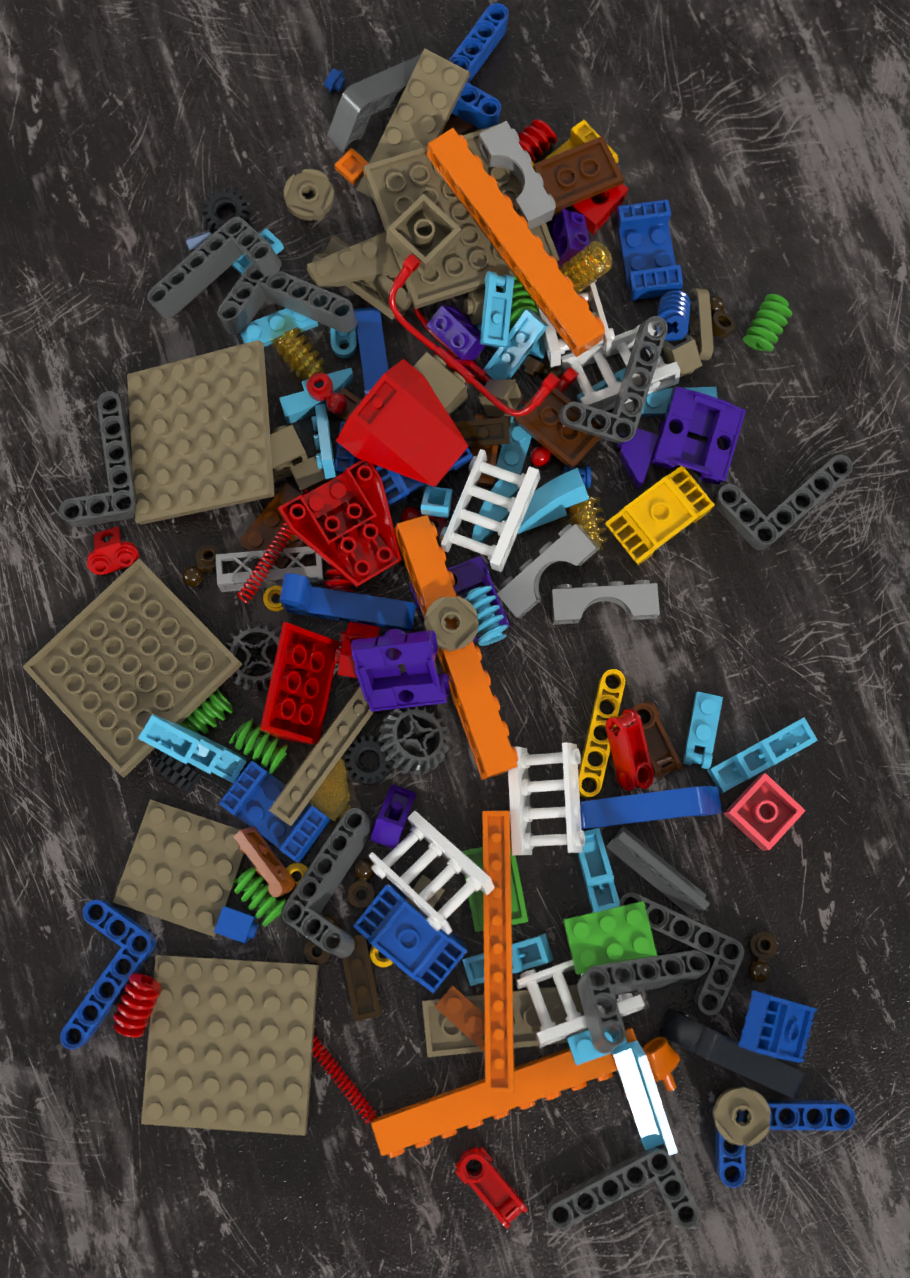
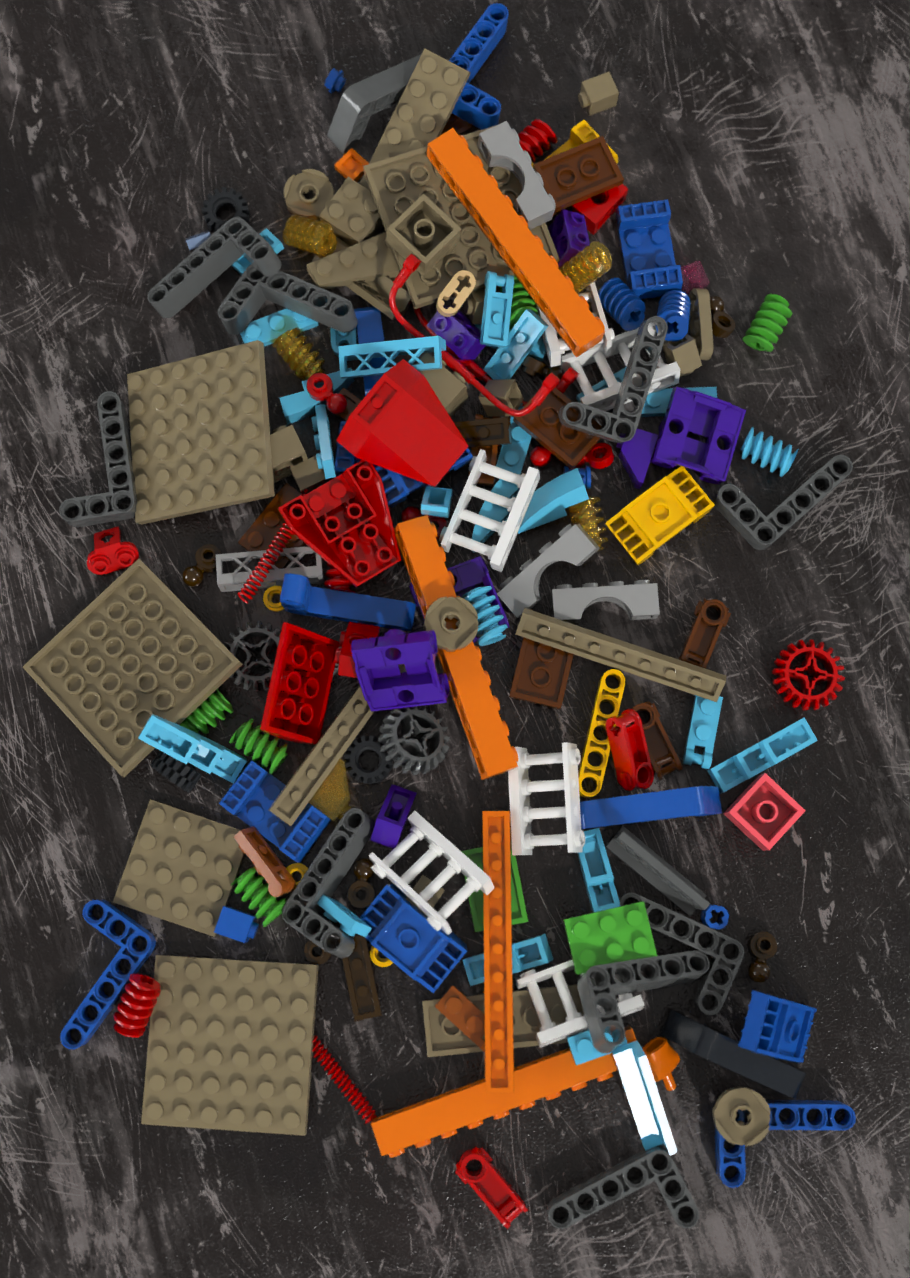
(310, 235): none -> clear yellow piece
(339, 913): none -> medium azure plate
(352, 213): none -> dark tan brick
(390, 351): none -> medium azure fence
(451, 290): none -> tan beam
(541, 674): none -> reddish brown plate
(598, 93): none -> dark tan brick
(598, 457): none -> red plate
(620, 655): none -> dark tan plate
(622, 304): none -> blue piece
(693, 277): none -> clear pink tile
(704, 633): none -> reddish brown piece
(722, 918): none -> blue bush
(767, 452): none -> medium azure piece
(830, 675): none -> red gear

